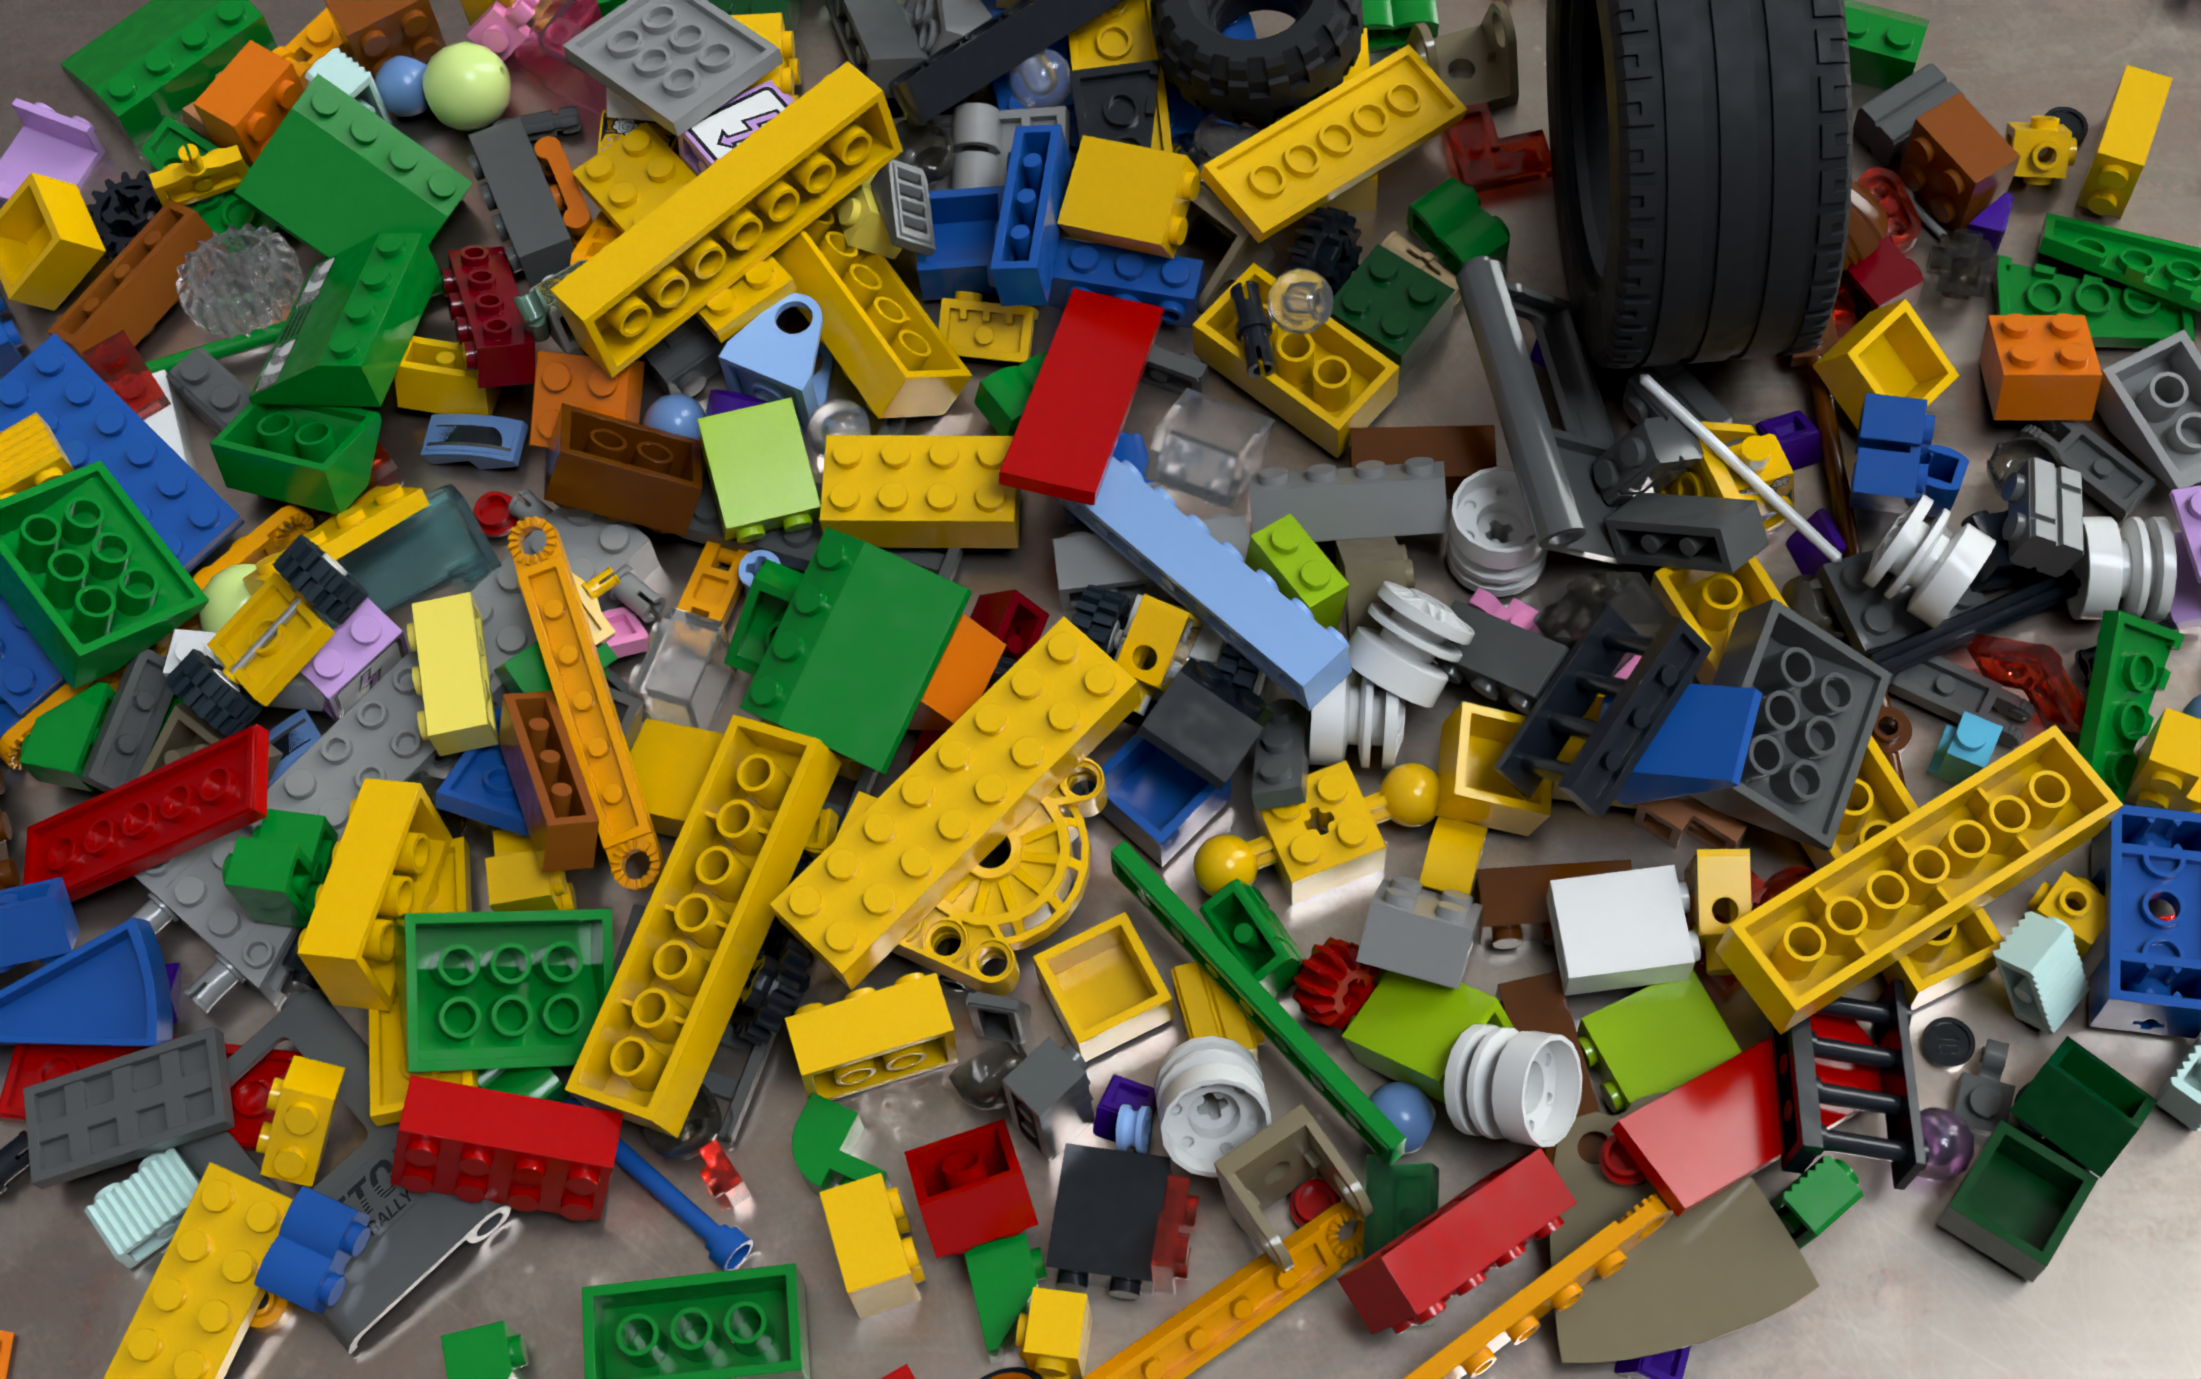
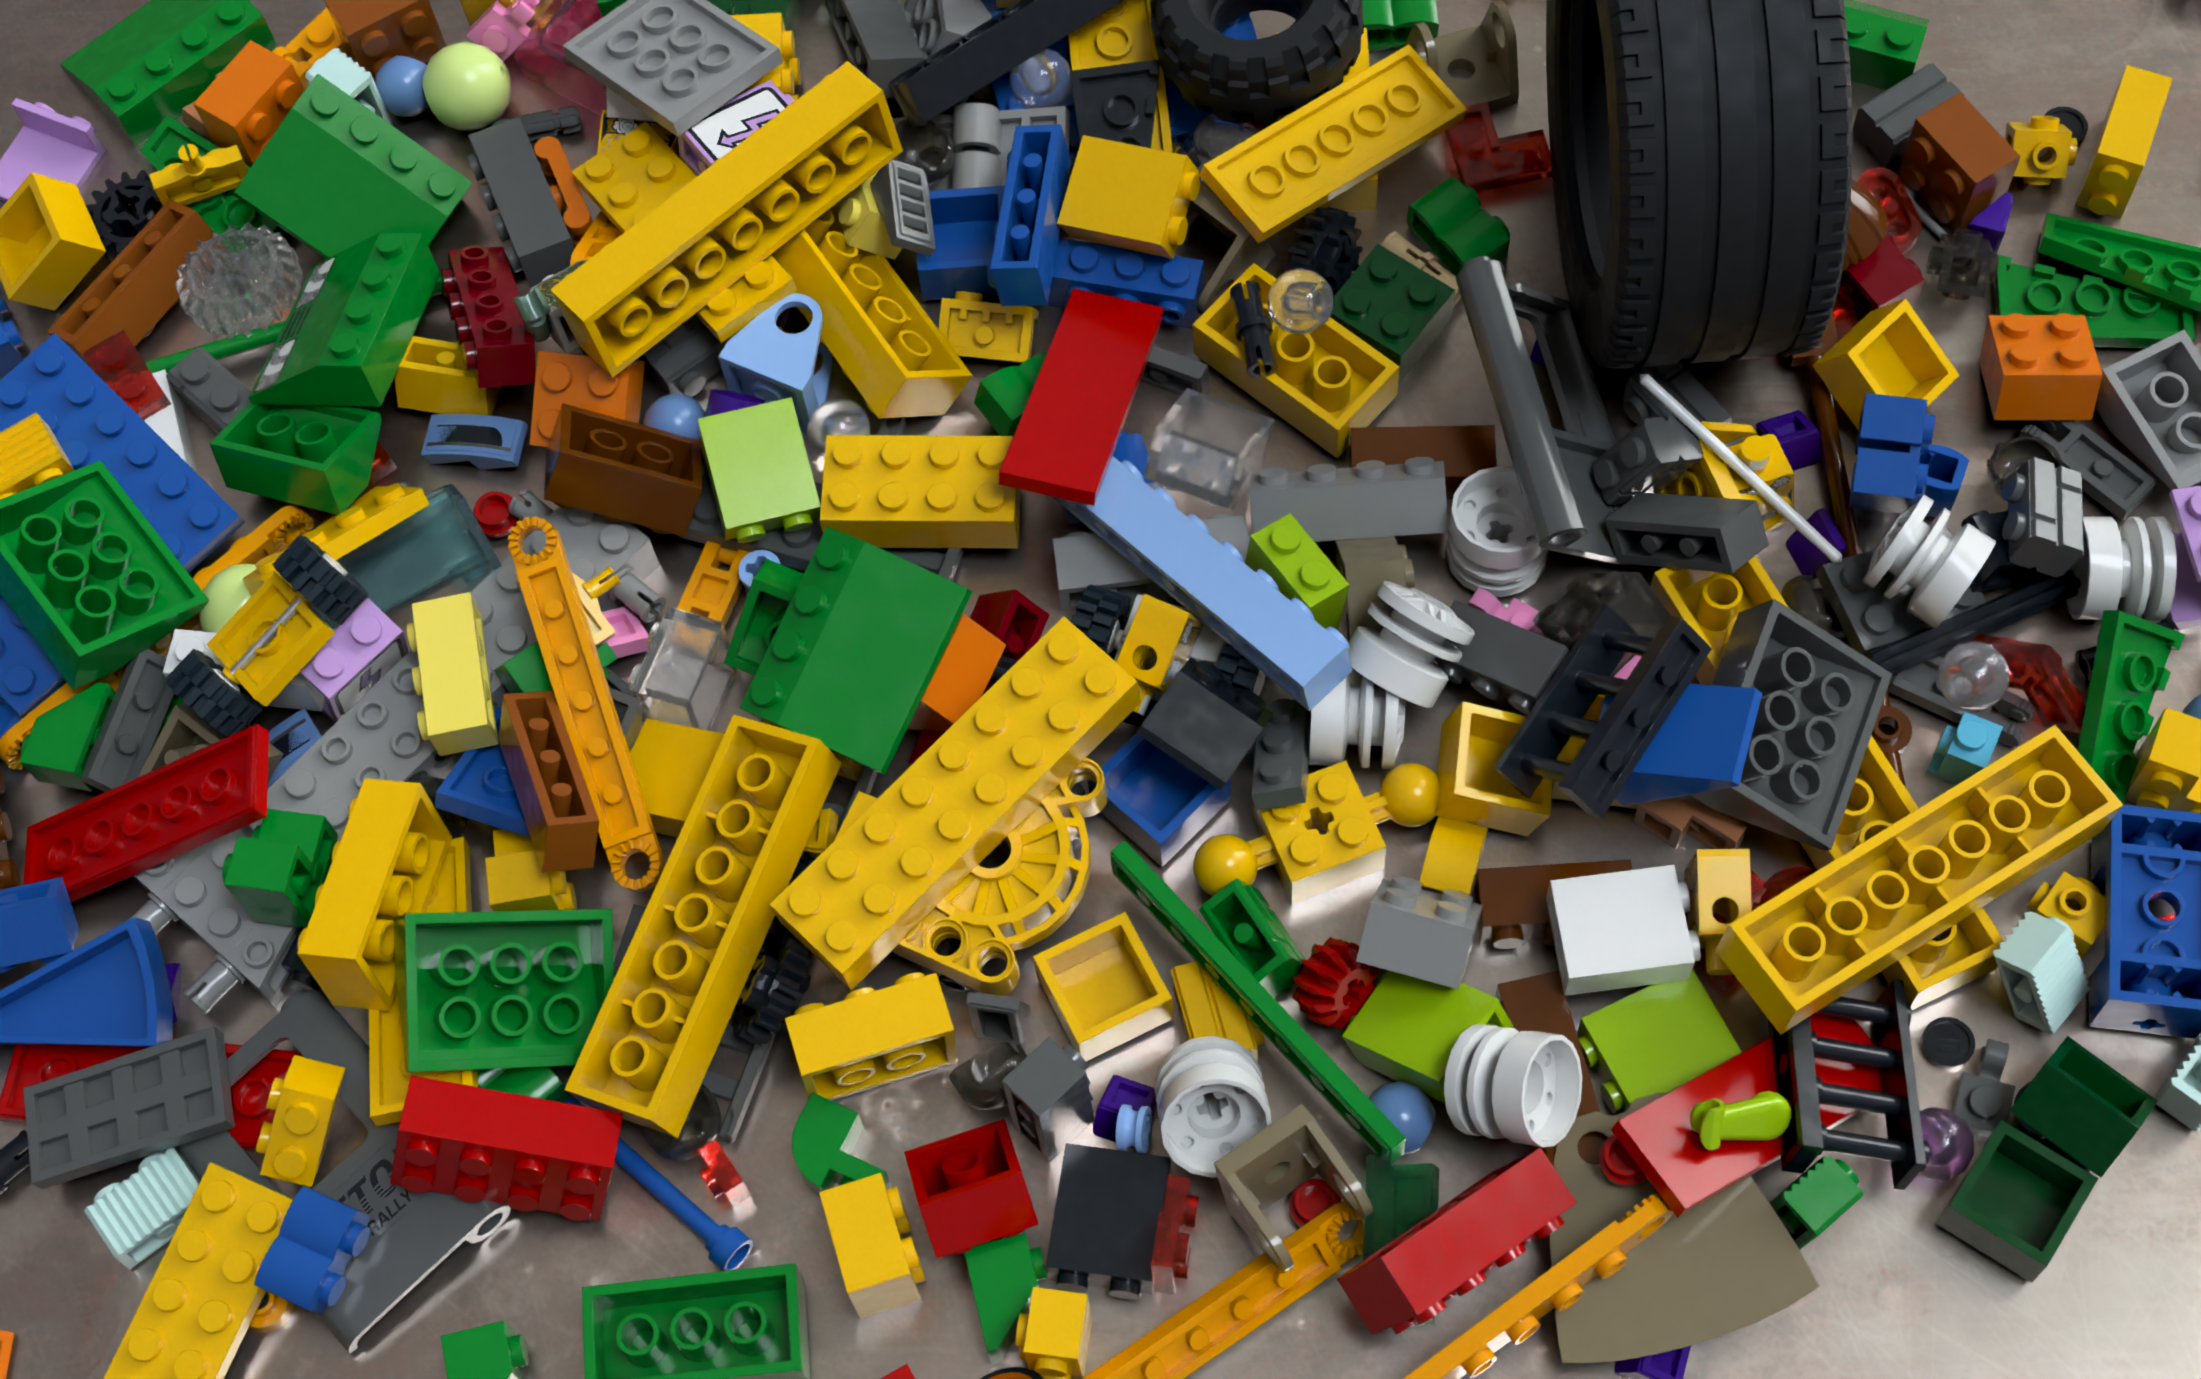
(1753, 1119): none -> lime piece
(1973, 676): none -> clear piece

